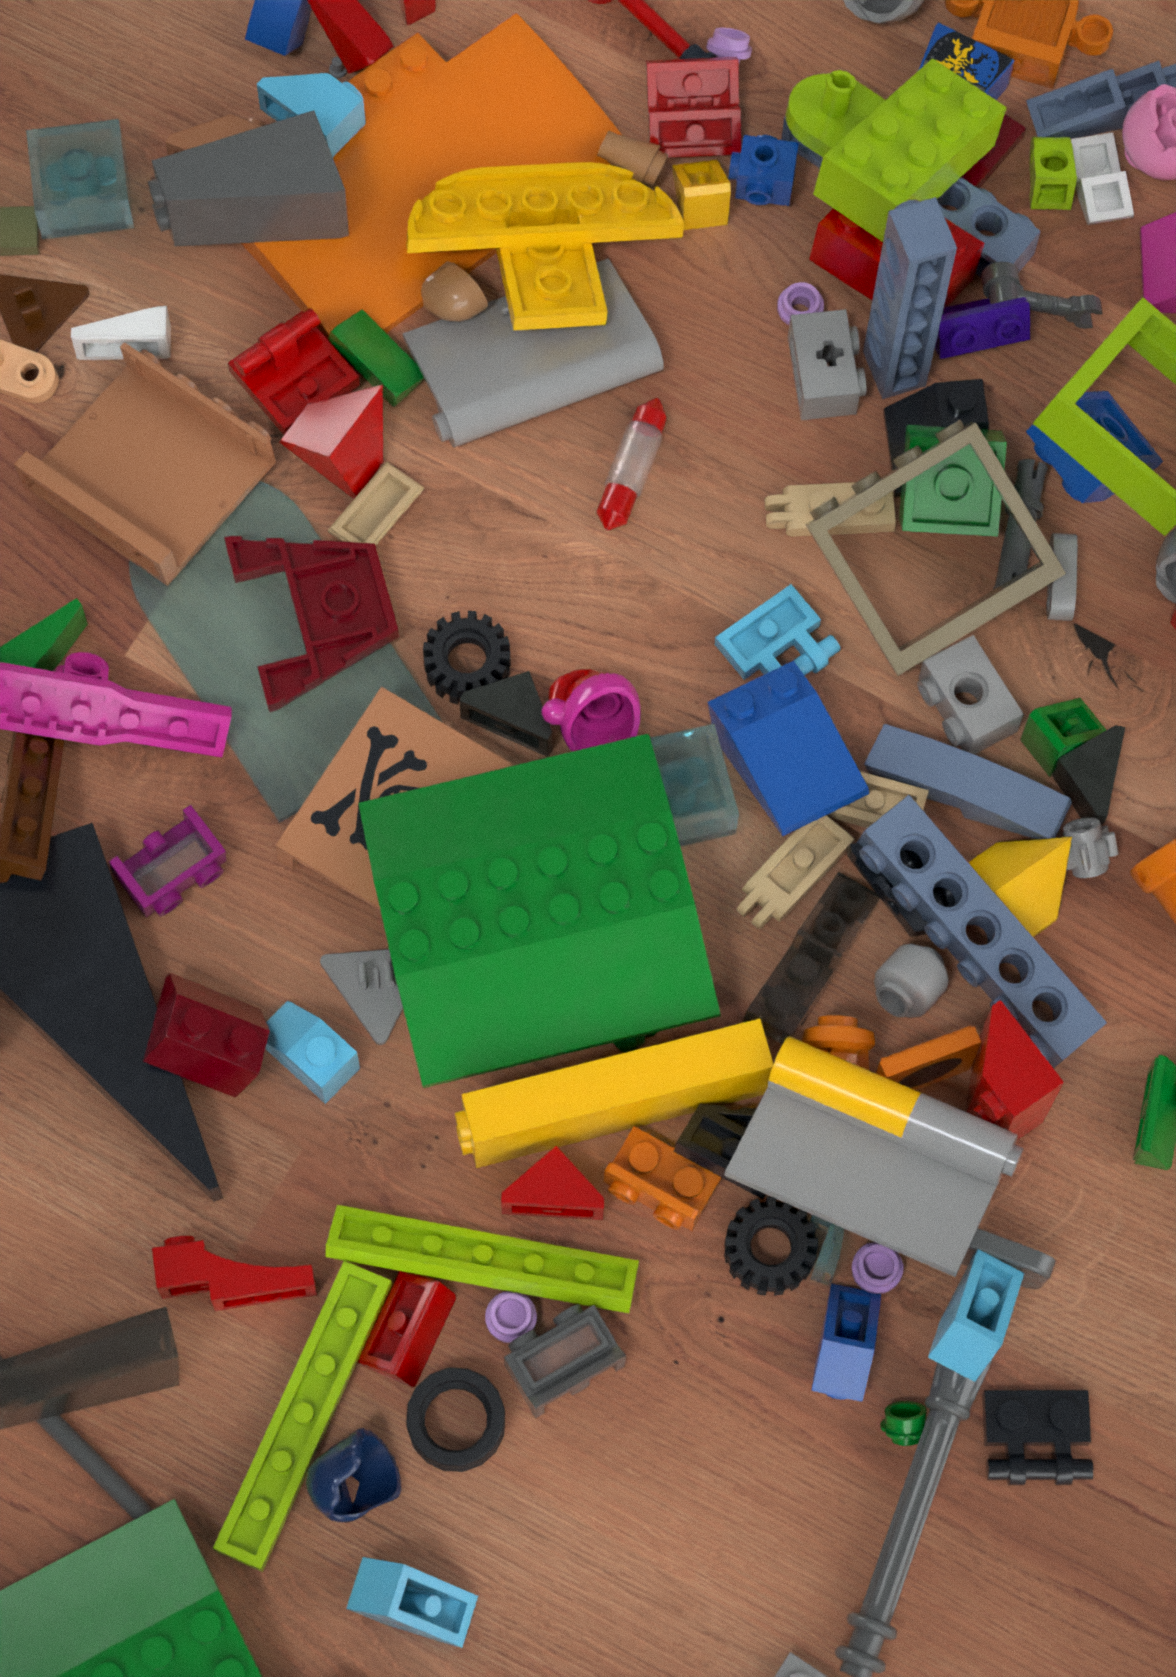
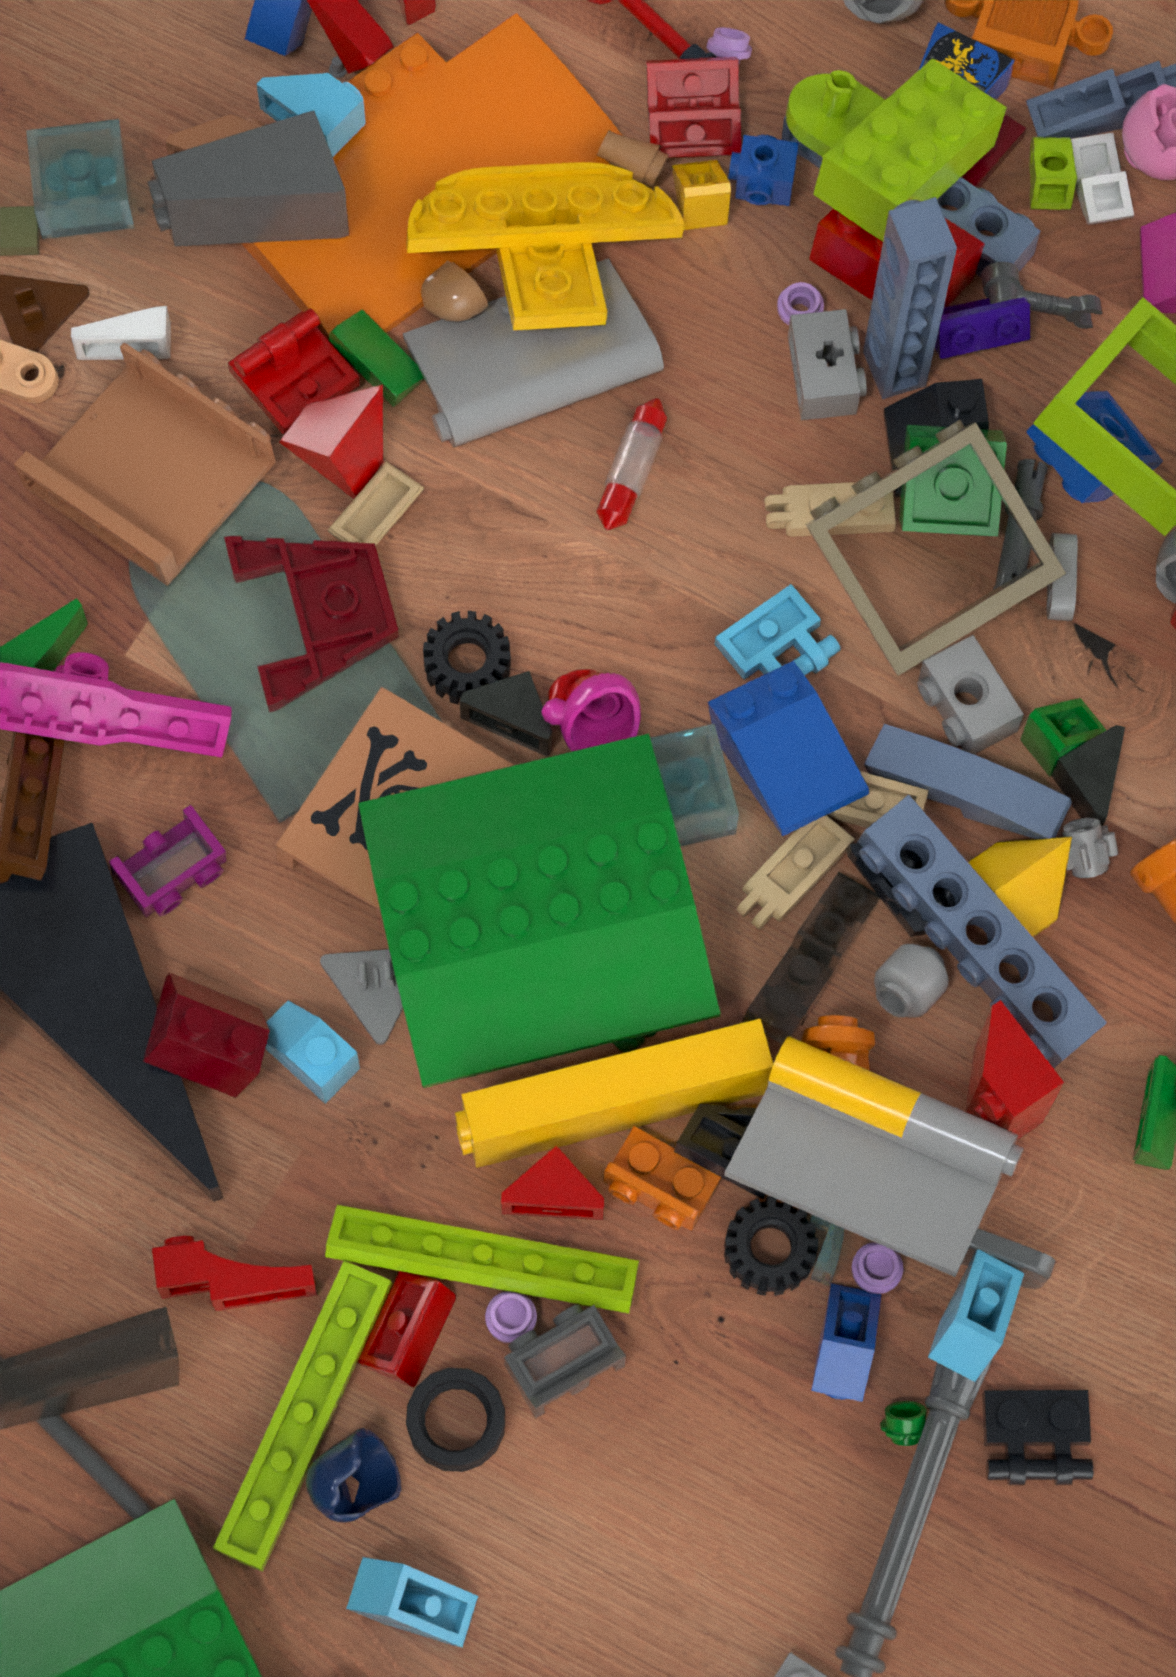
(932, 1060): orange tile -> none

